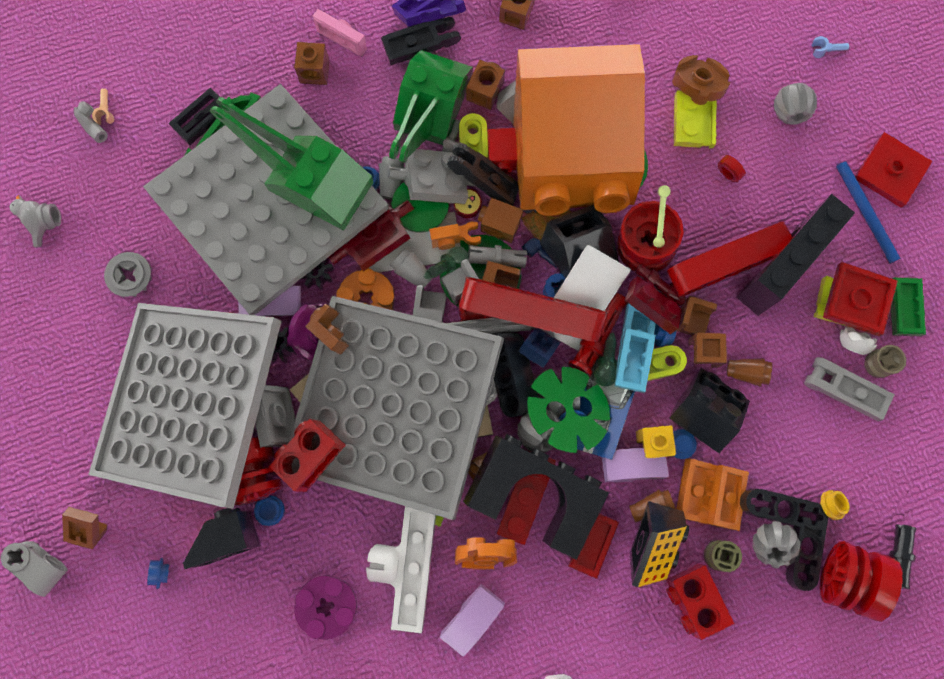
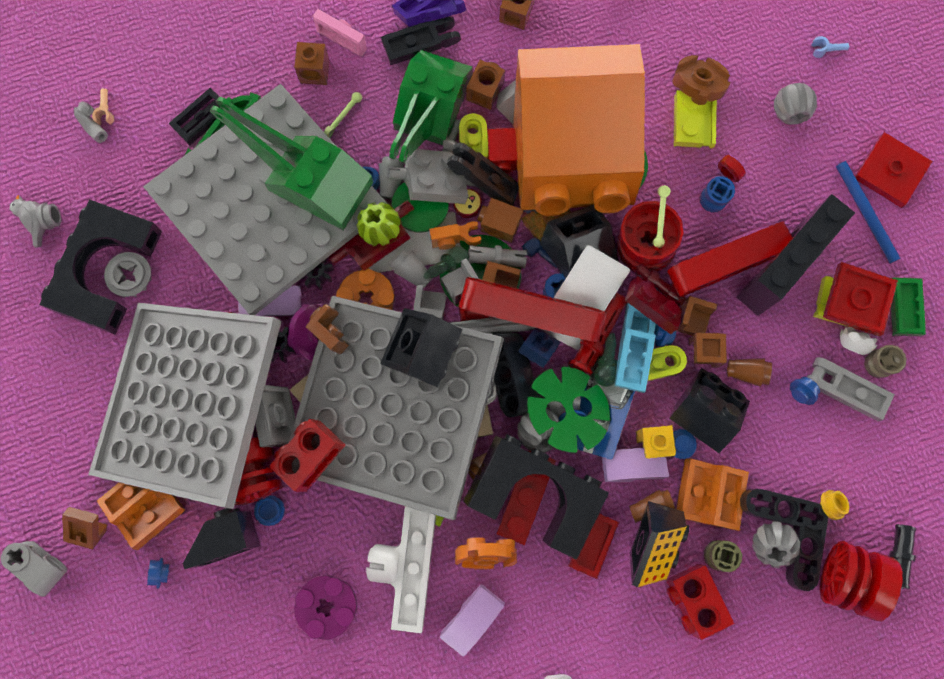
(97, 228): none -> black arch
(139, 512): none -> orange slope
(356, 98): none -> yellowish green hinge
(378, 223): none -> lime piece
(421, 346): none -> black slope
(714, 200): none -> blue wheel
(805, 390): none -> blue plate

